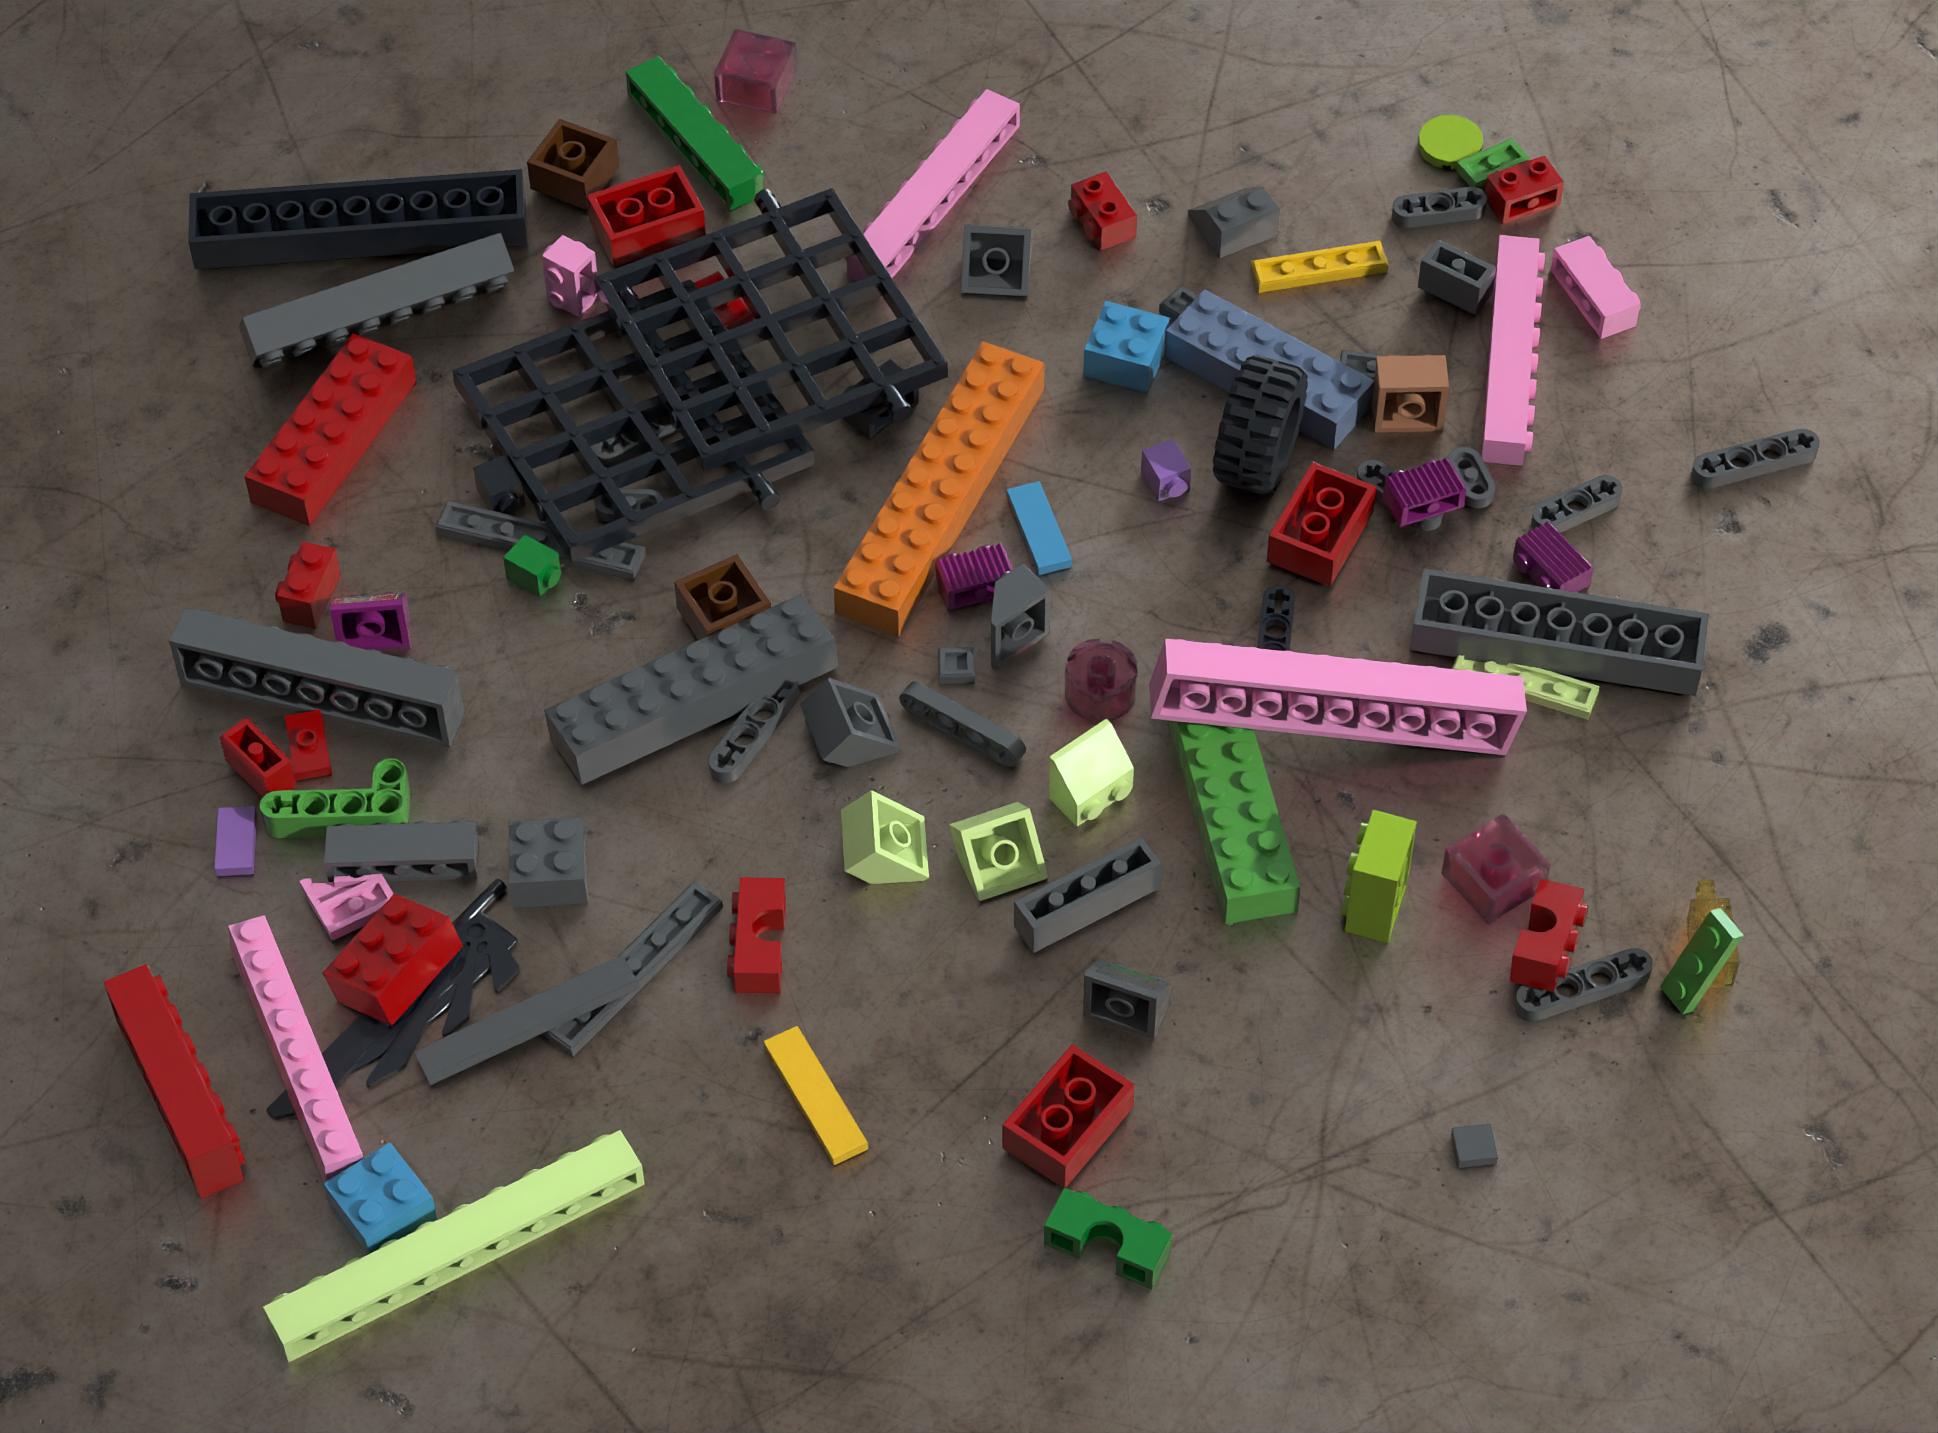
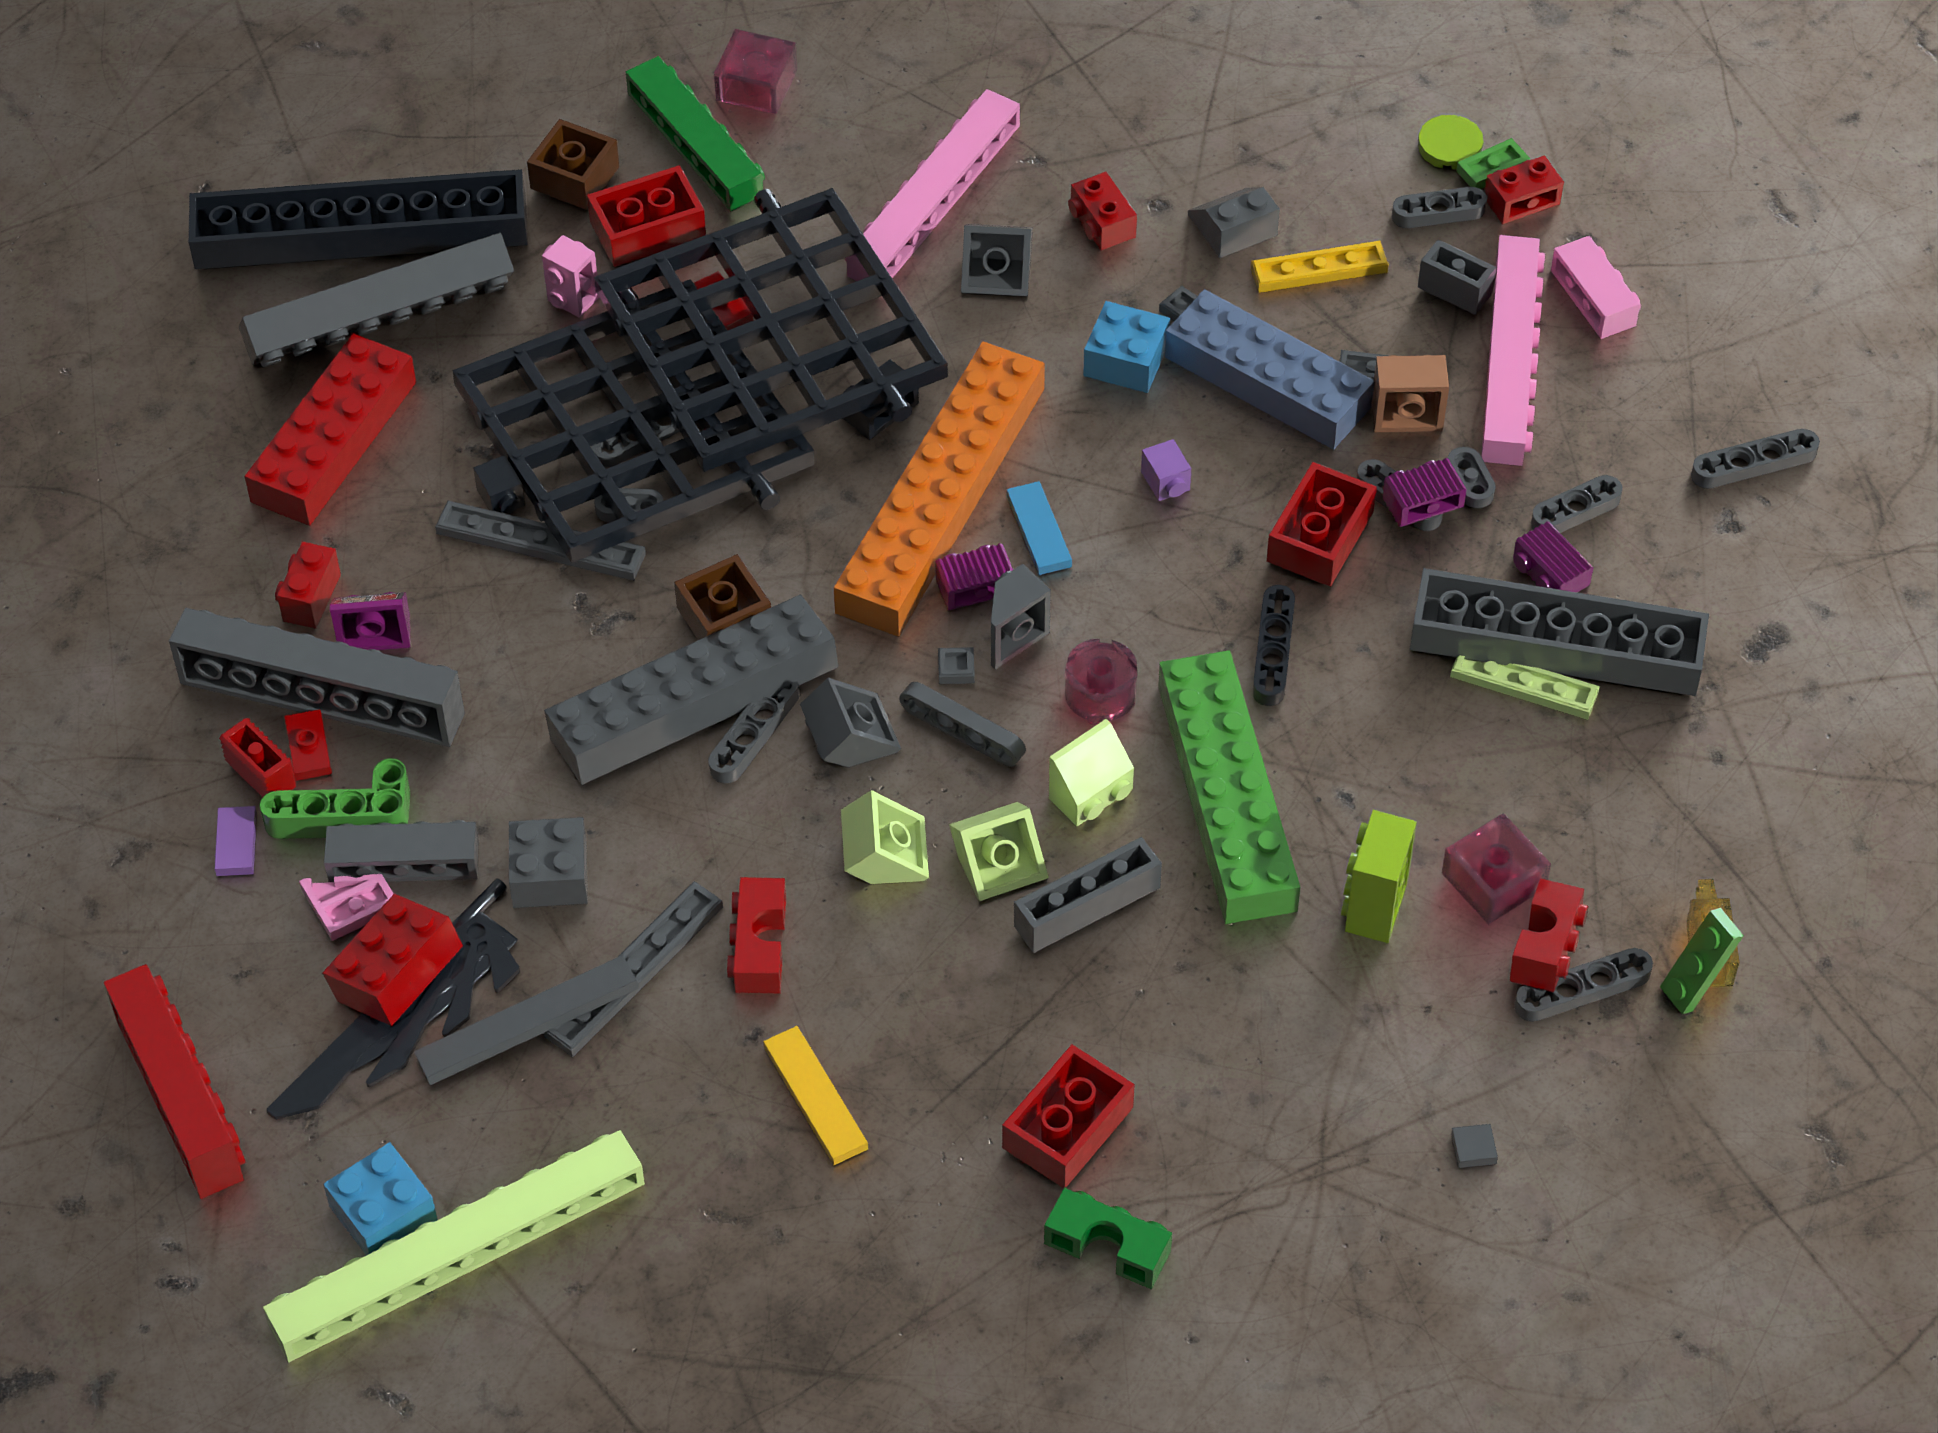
(294, 1047): bright pink brick -> none
(532, 566): green brick -> none
(1125, 998): dark grey slope -> none
(1260, 424): black tyre -> none
(1336, 697): bright pink brick -> none

